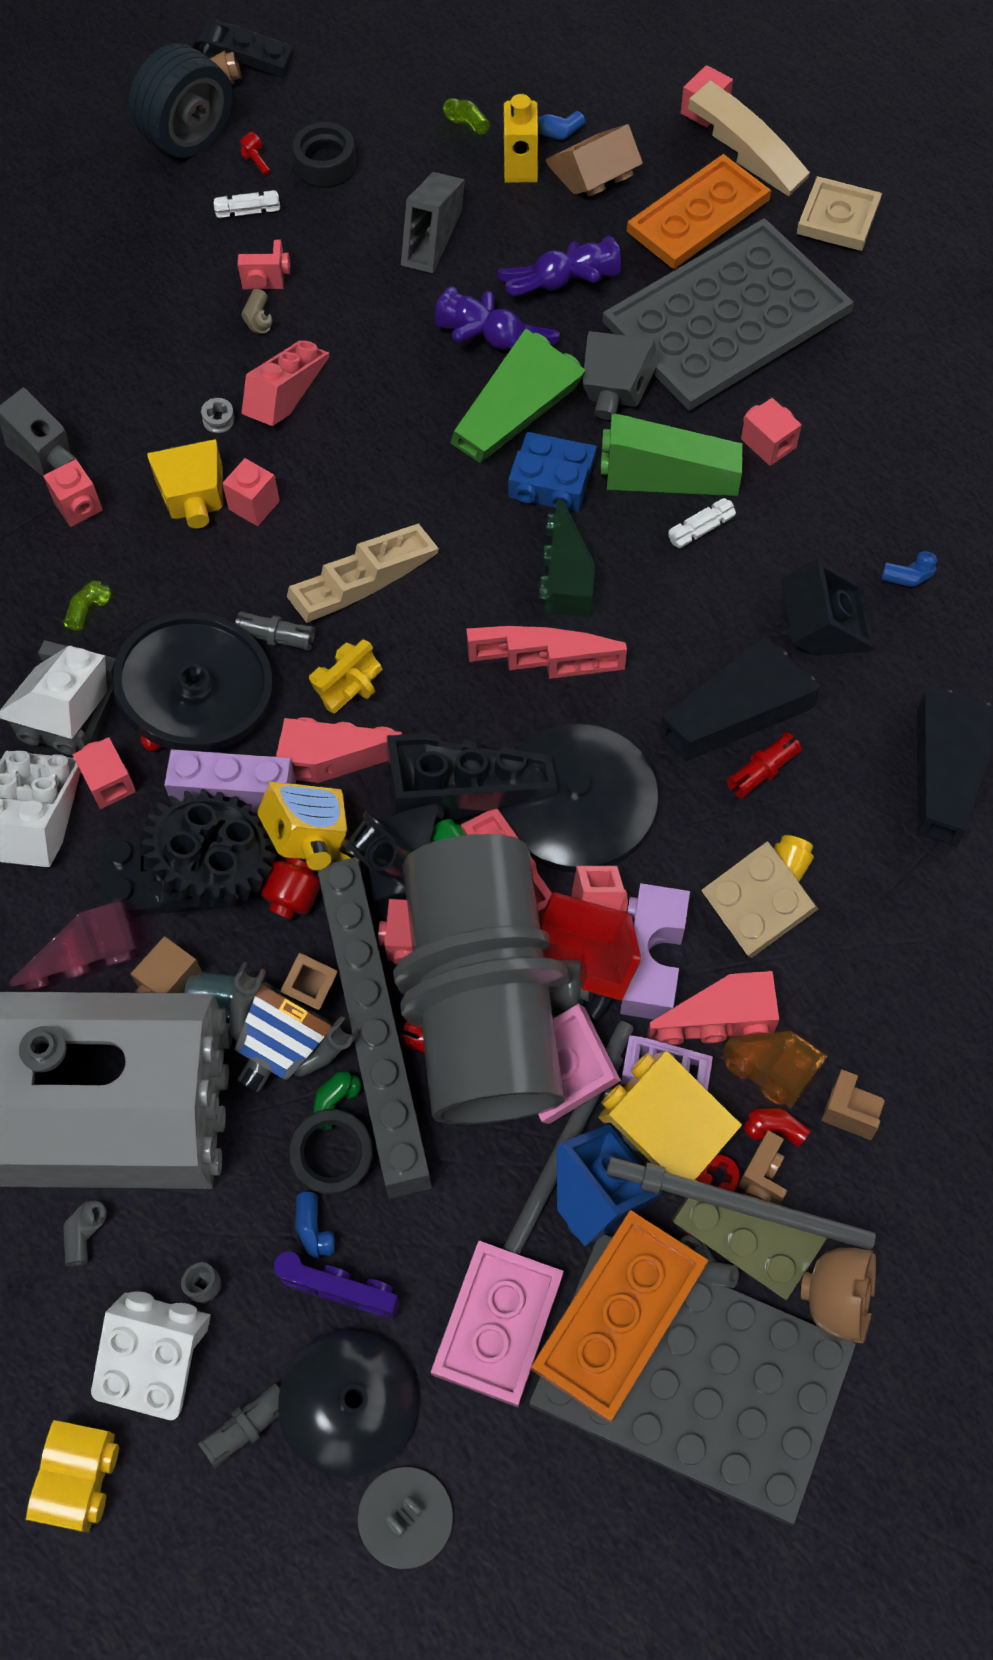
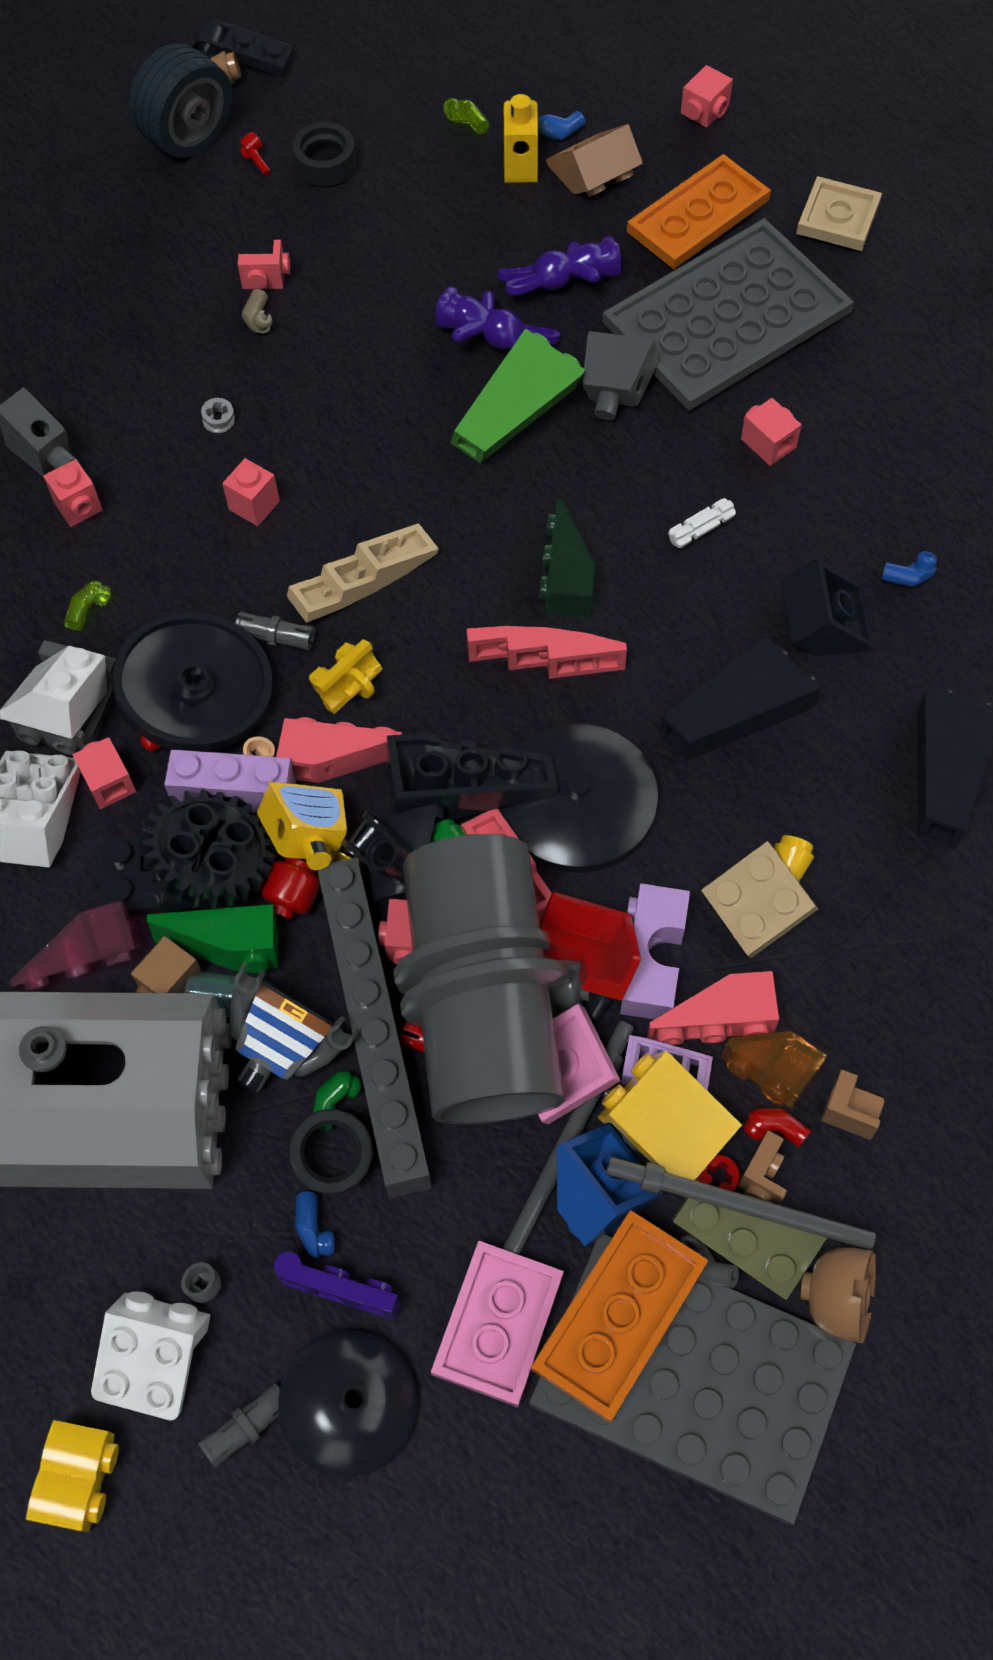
(79, 1229): dark grey arm -> none
(189, 480): yellow torso -> none
(223, 935): none -> green slope
(246, 204): white axle -> none
(260, 745): none -> light nougat hinge
(281, 382): coral slope -> none
(309, 981): medium nougat brick -> none
(405, 1518): dark grey piece -> none
(430, 220): dark grey slope -> none
(551, 471): blue plate -> none
(600, 886): coral brick -> none
(668, 459): bright green slope -> none
(747, 134): tan slope -> none
(764, 765): red pin -> none

